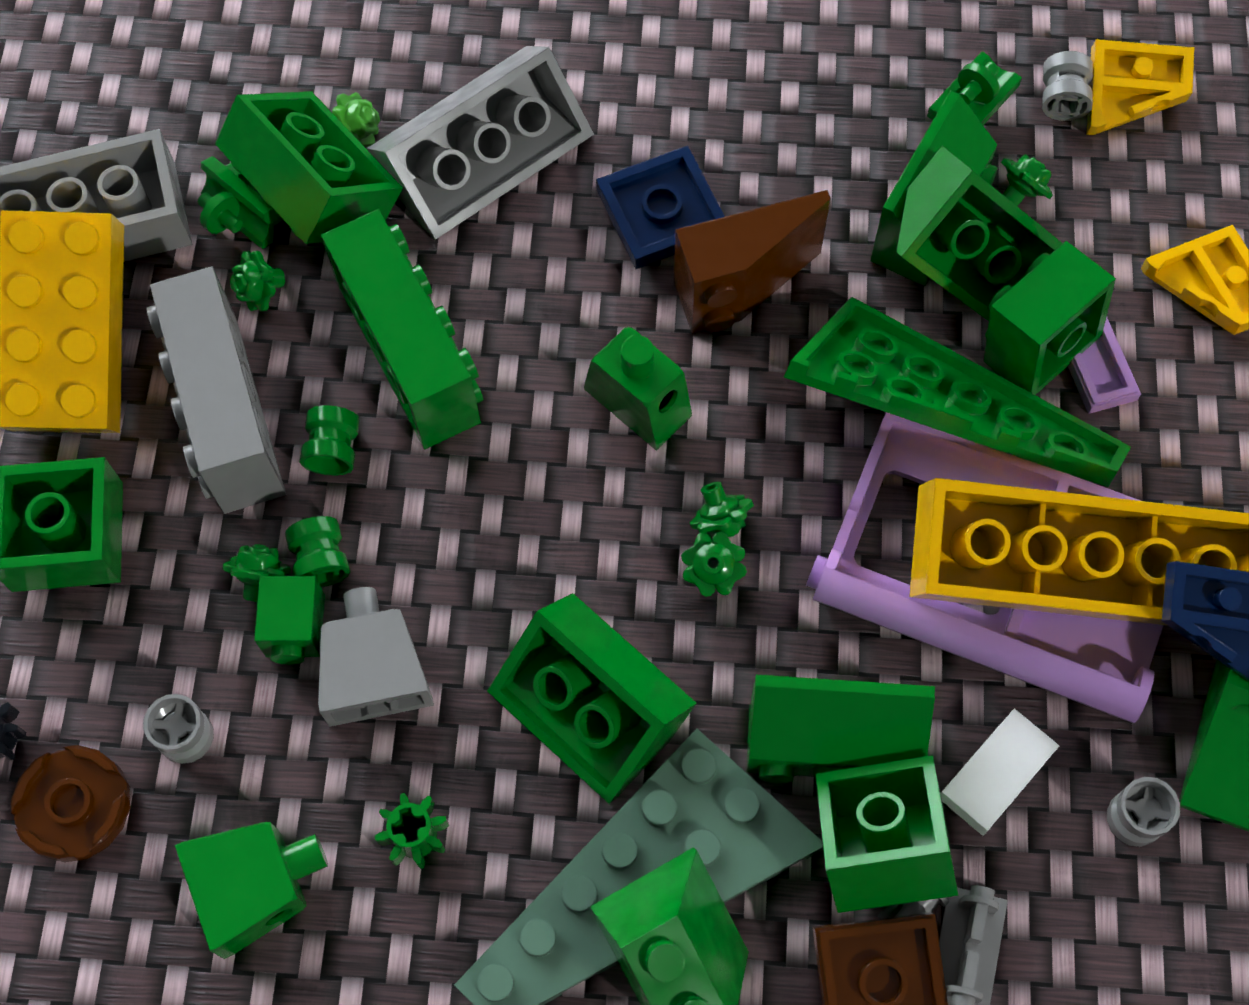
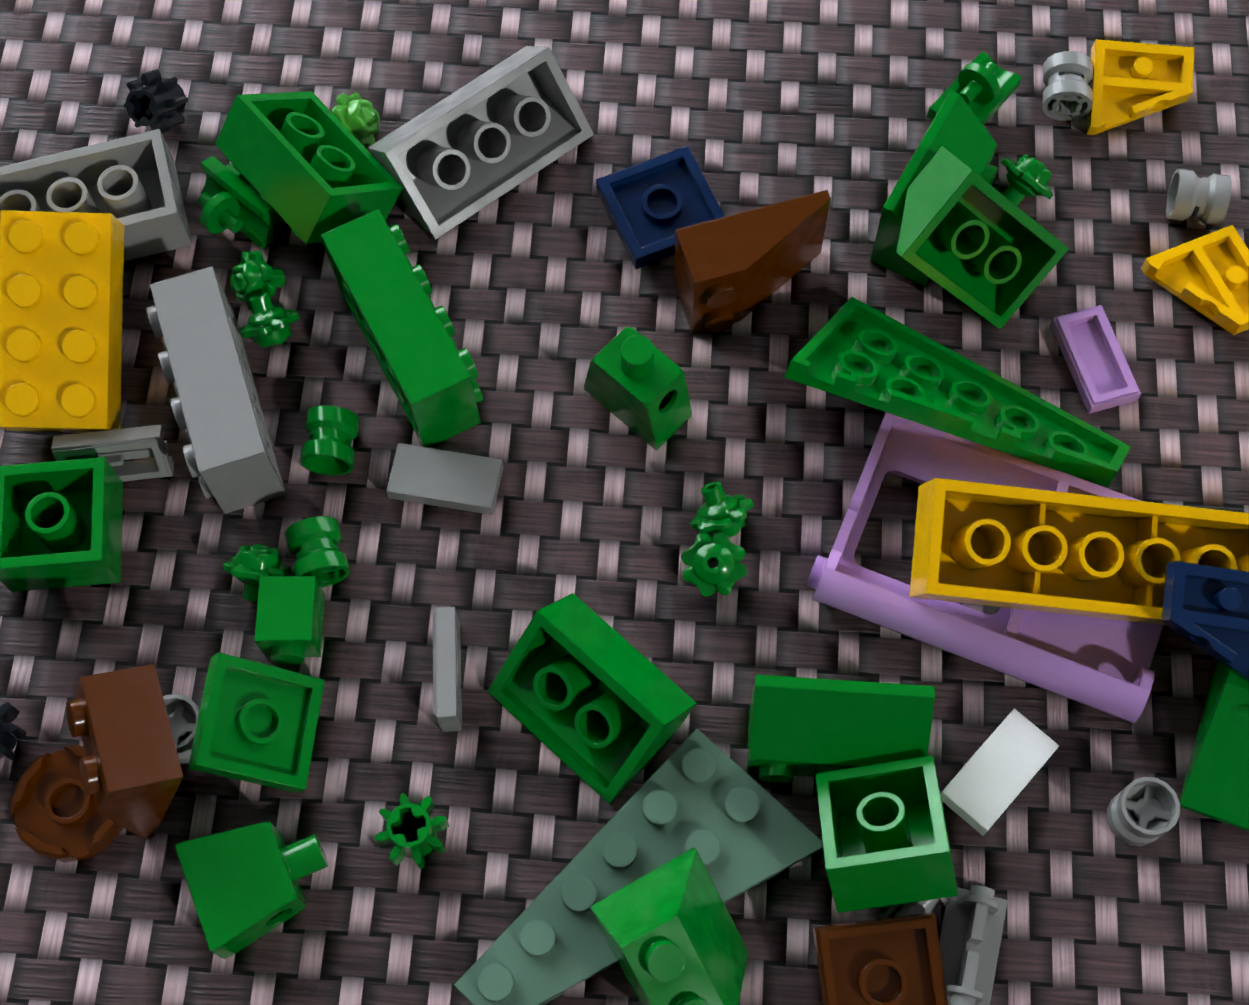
(120, 446): none -> light grey tile
(127, 746): none -> reddish brown slope
(155, 101): none -> black gear
(257, 723): none -> green plate
(268, 323): none -> green plant
(368, 663): light grey torso -> none
(445, 478): none -> light grey tile
(447, 669): none -> light grey tile
(1047, 317): green brick -> none
(1198, 197): none -> light grey wheel

